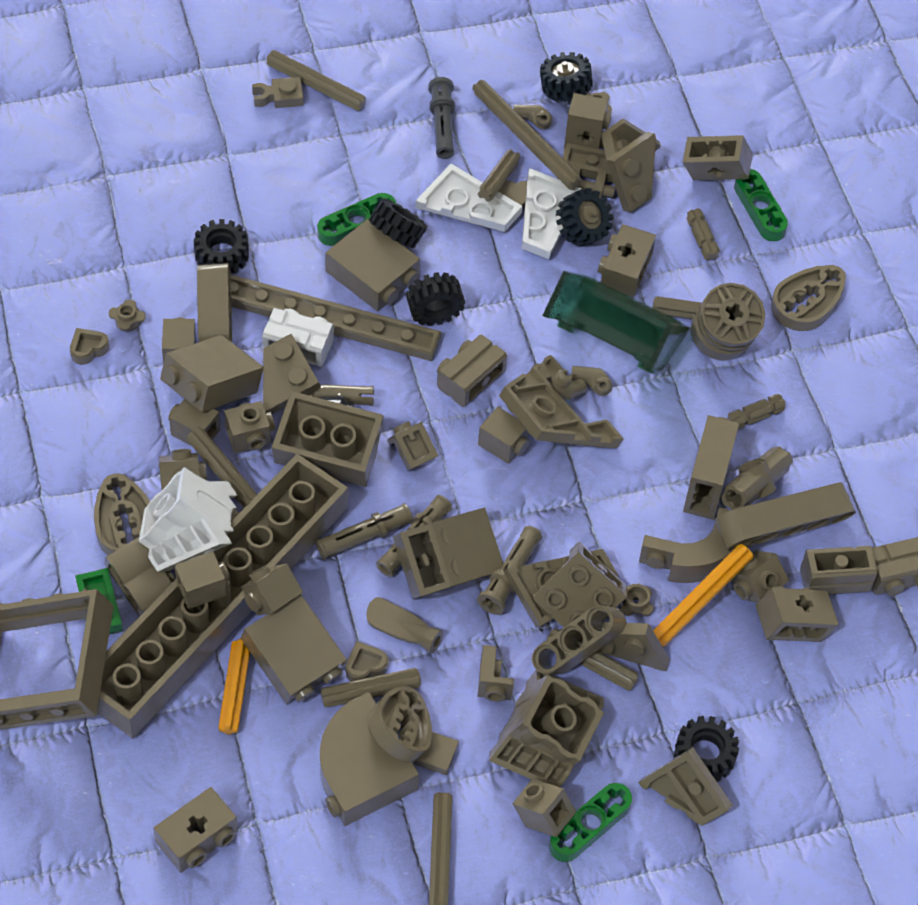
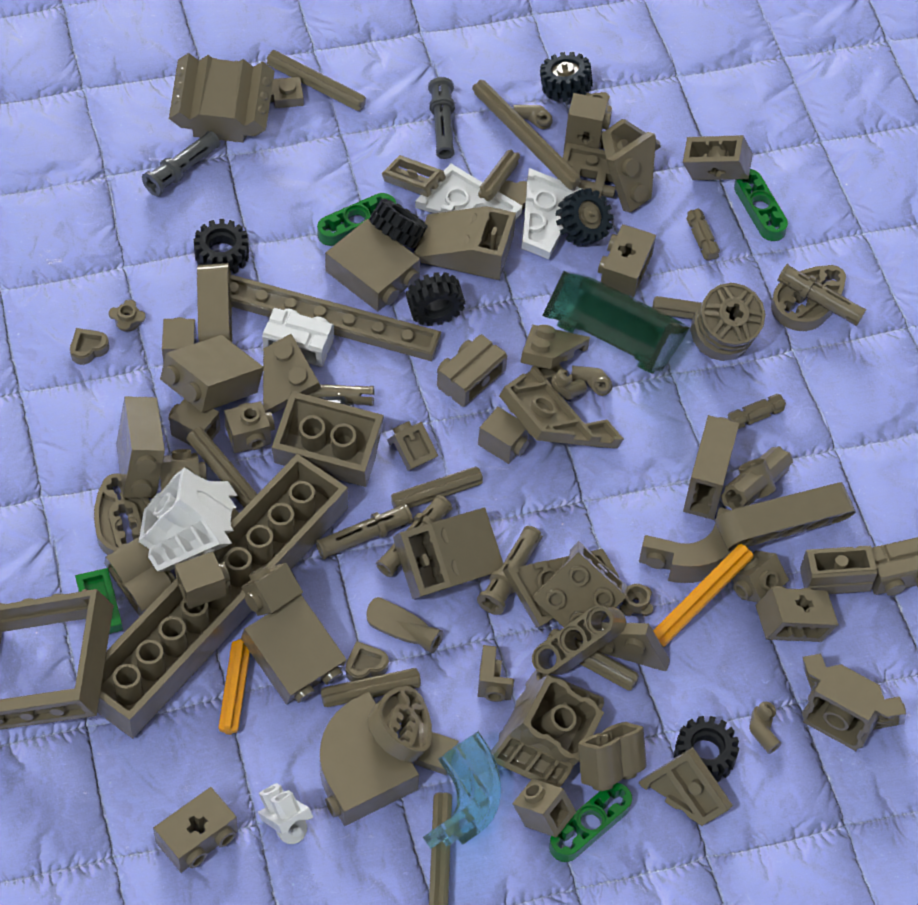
(140, 447): none -> dark tan brick
(172, 168): none -> dark grey pin
(221, 97): none -> dark tan slope
(284, 814): none -> white hips
(410, 179): none -> dark tan tile
(443, 486): none -> dark tan axle
(468, 240): none -> dark tan slope
(477, 790): none -> clear light blue arch
(549, 346): none -> dark tan wing
(612, 755): none -> dark tan brick
(761, 724): none -> dark tan arm
(815, 291): none -> dark tan pin
(847, 703): none -> dark tan slope

